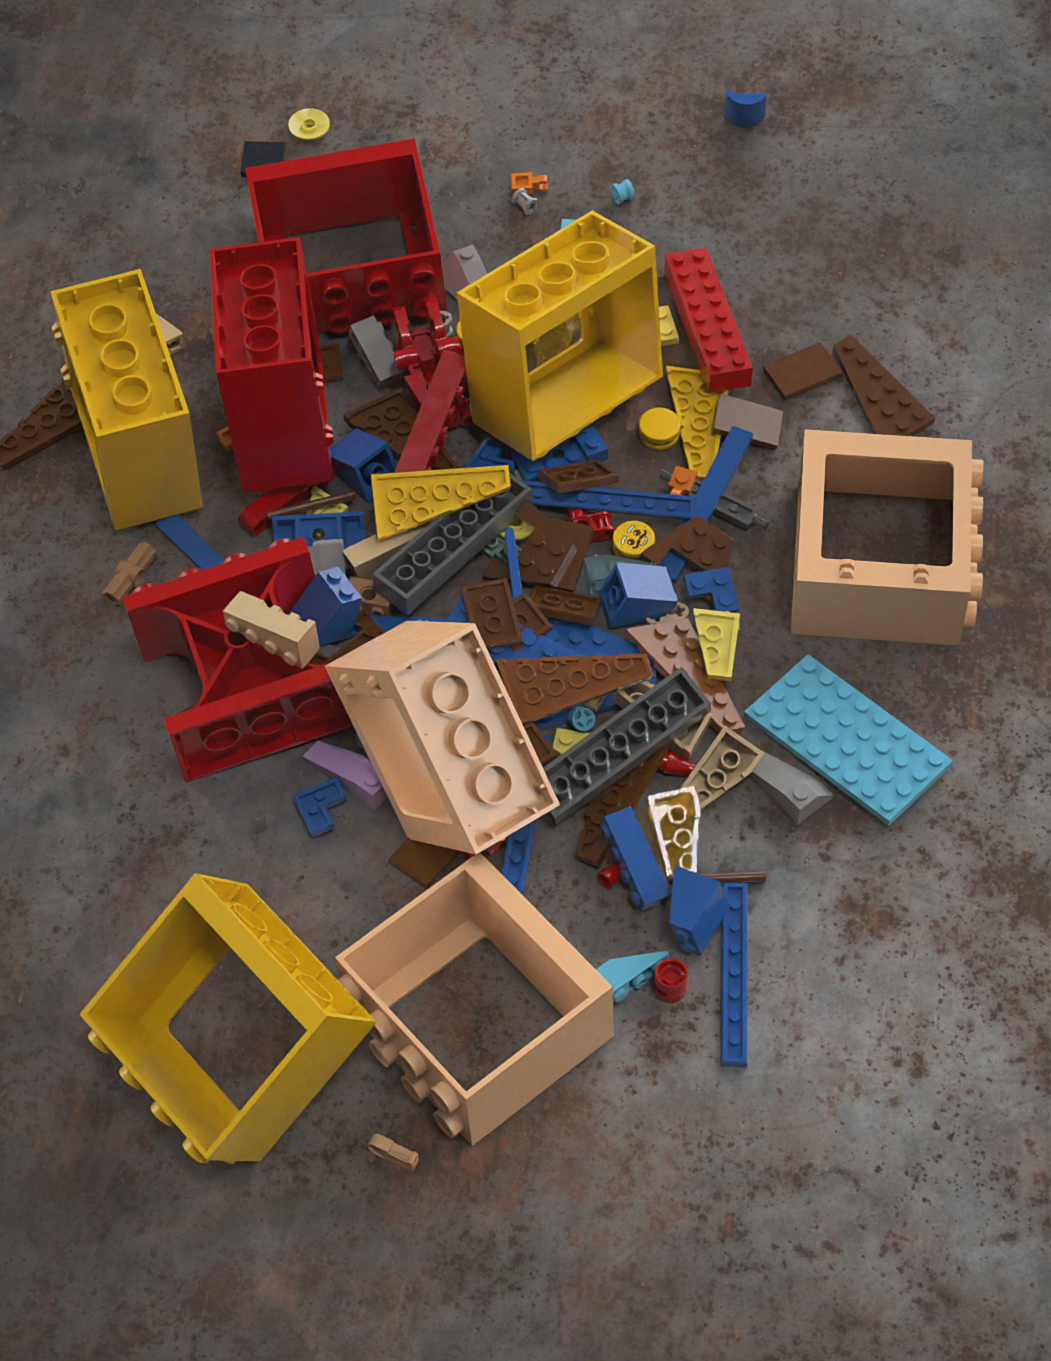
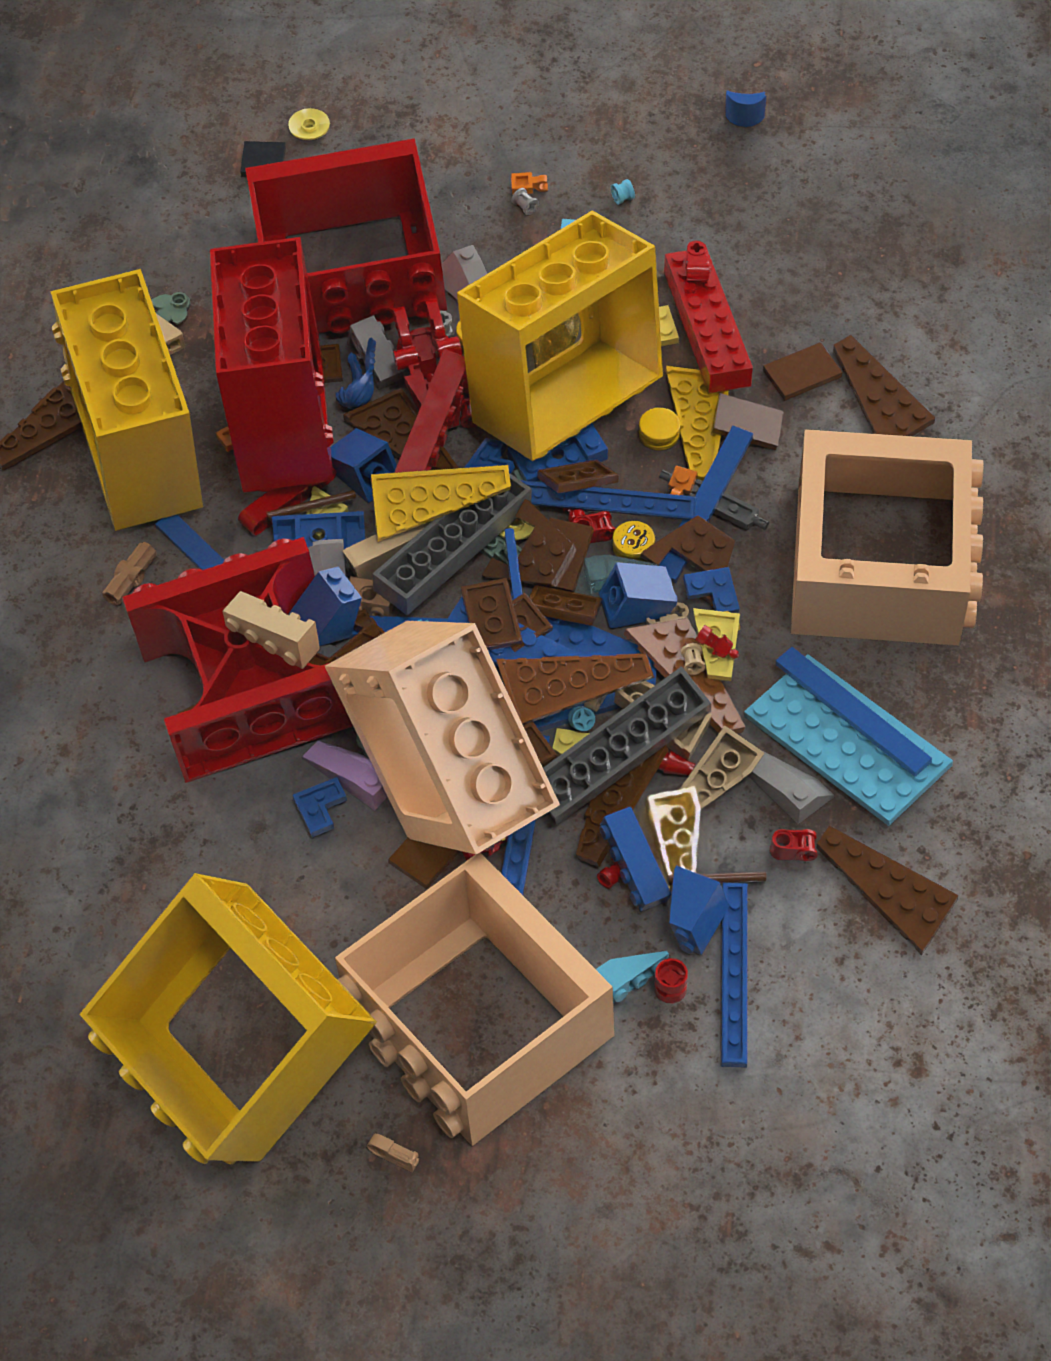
(172, 306): none -> sand green plate
(362, 386): none -> blue hair
(693, 658): none -> tan bush
(697, 264): none -> red piece
(721, 646): none -> red piece
(795, 843): none -> red piece
(854, 711): none -> blue tile
(895, 891): none -> reddish brown wing

